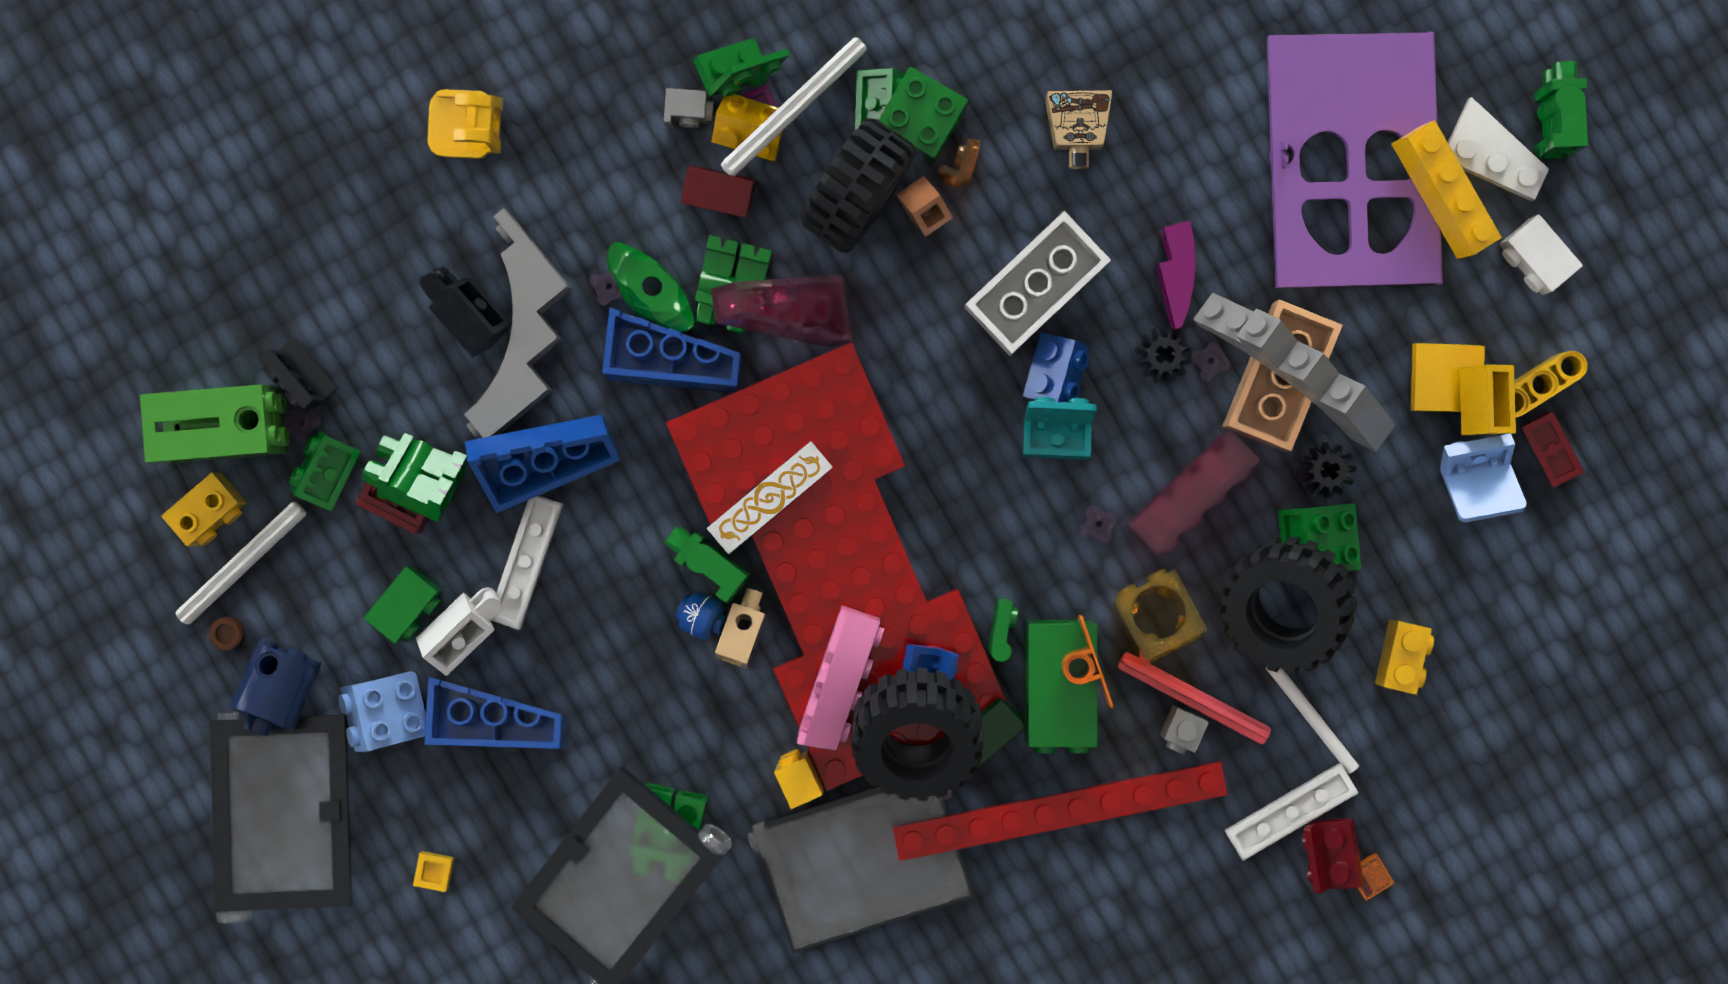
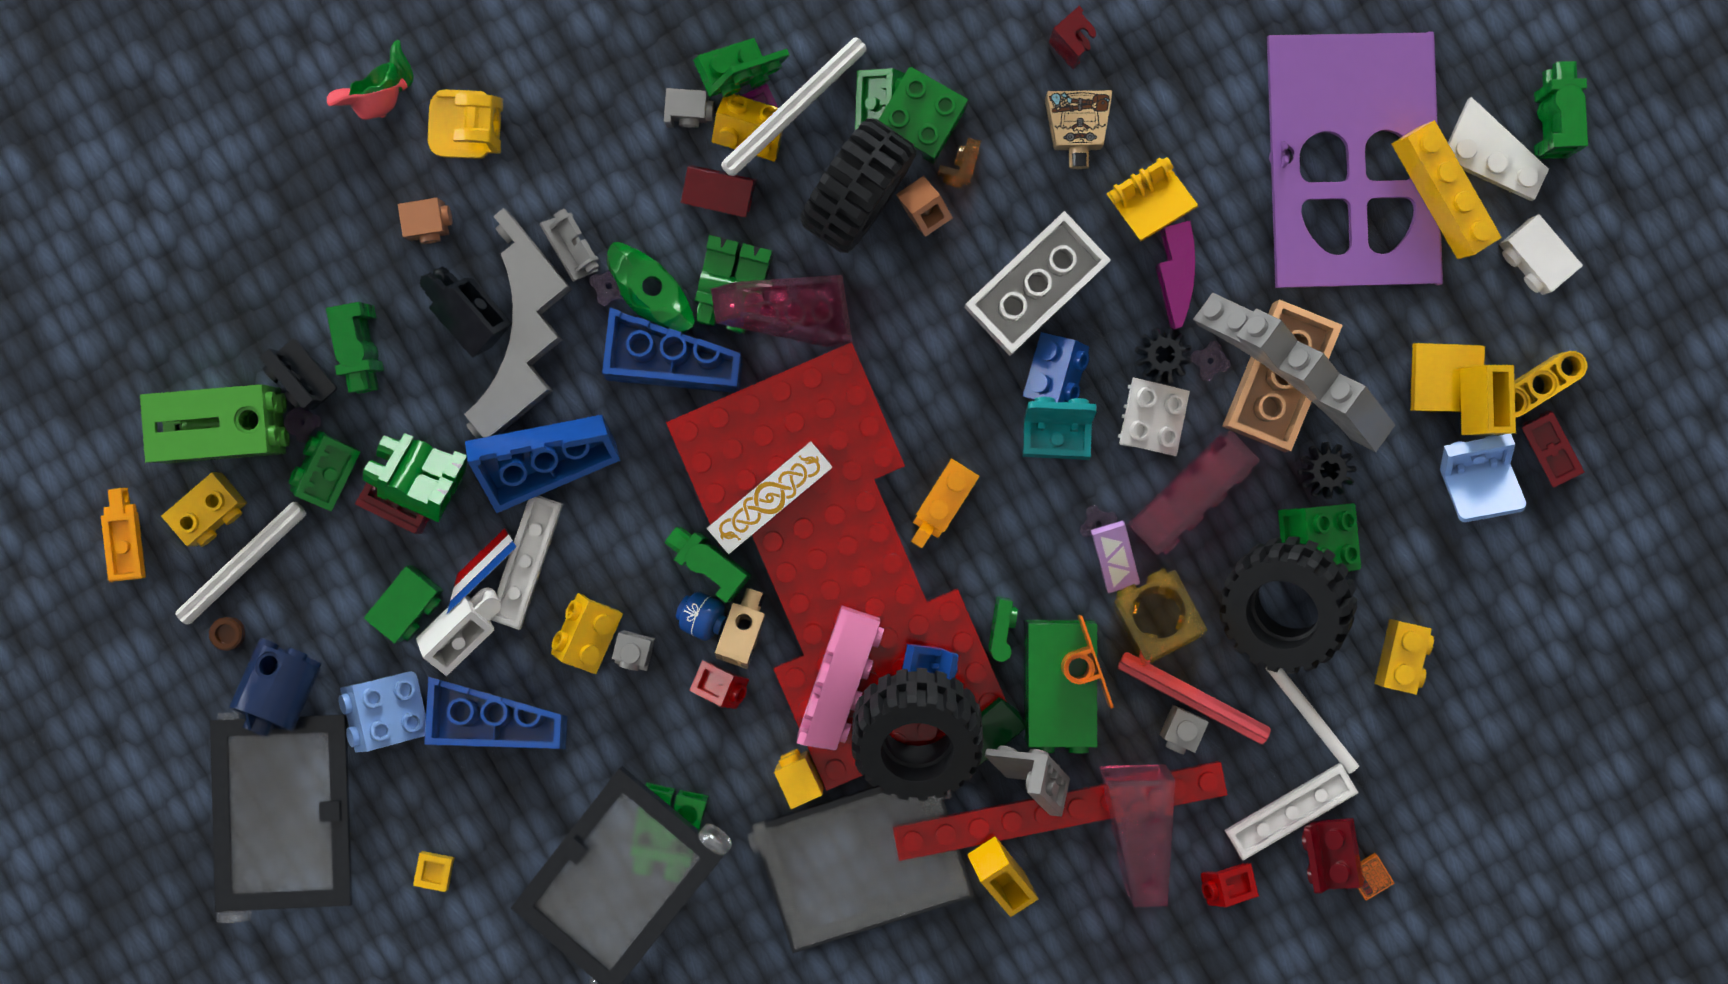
(122, 538): none -> light orange hinge
(354, 346): none -> green hips
(379, 90): none -> hair
(425, 220): none -> nougat brick
(481, 566): none -> sticker
(572, 251): none -> light grey hinge
(585, 633): none -> yellow bracket
(633, 650): none -> light grey brick
(719, 685): none -> bracket
(943, 501): none -> light orange hinge
(1002, 876): none -> yellow brick
(1043, 776): none -> light grey bracket
(1069, 39): none -> dark red hinge
(1115, 556): none -> lavender tile
(1142, 824): none -> clear pink wedge
(1152, 199): none -> yellow hinge
(1153, 416): none -> white hinge
(1229, 885): none -> red bracket

